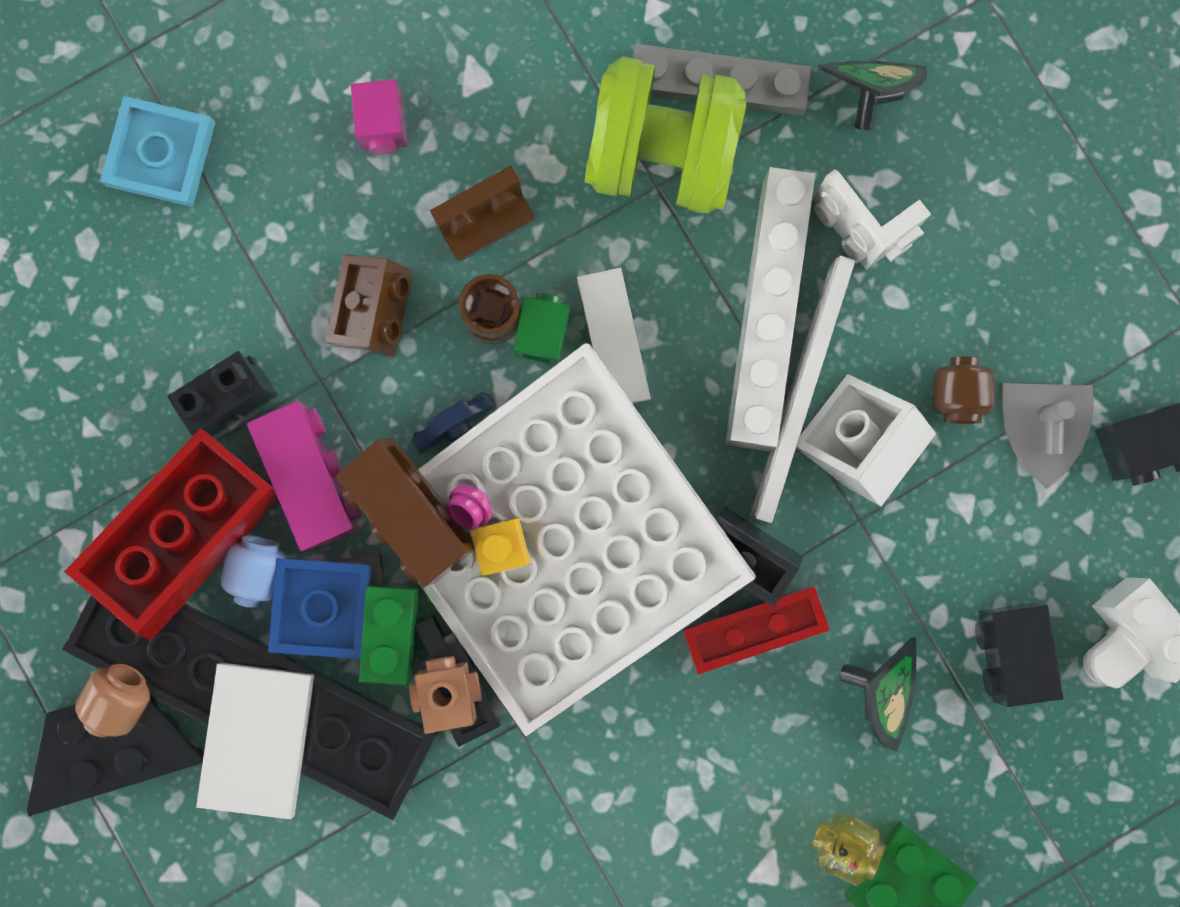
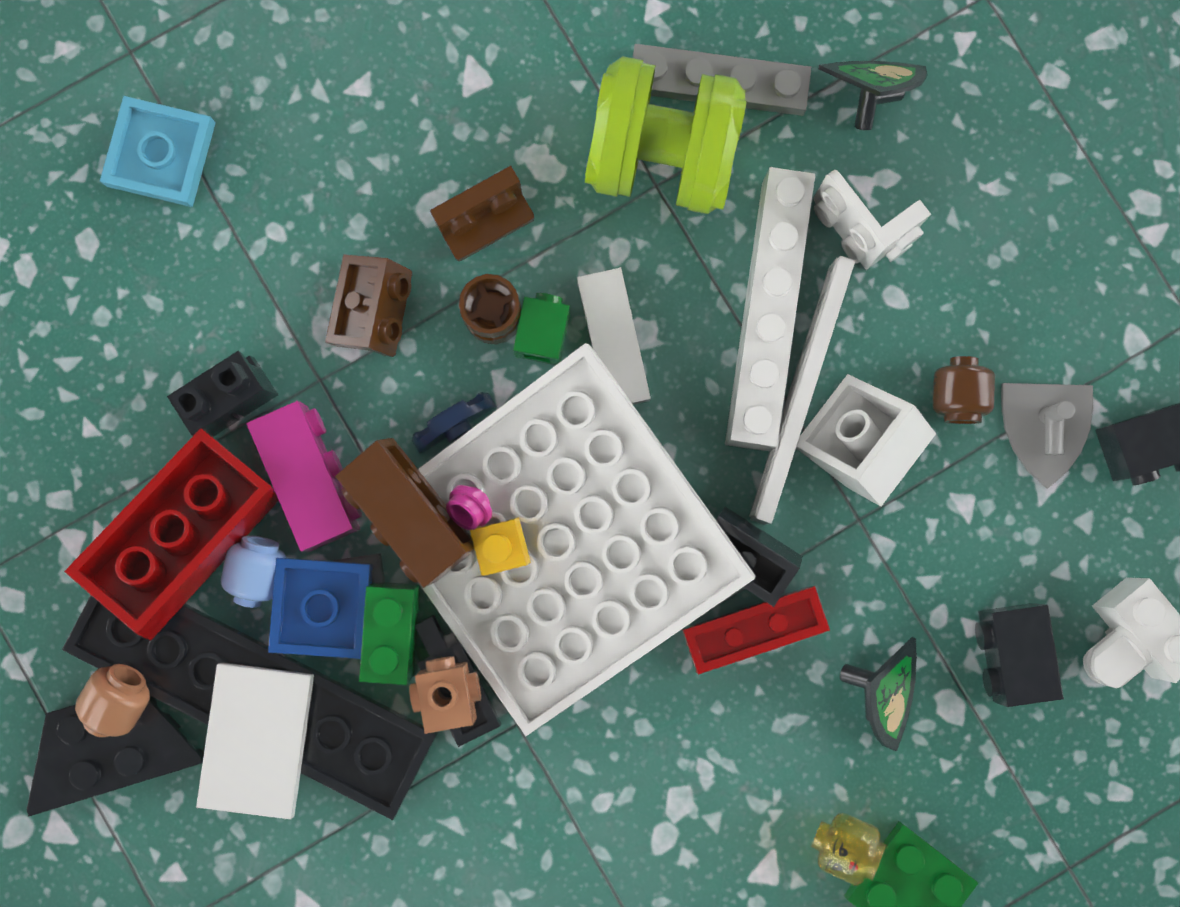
(379, 116): dark pink brick -> none

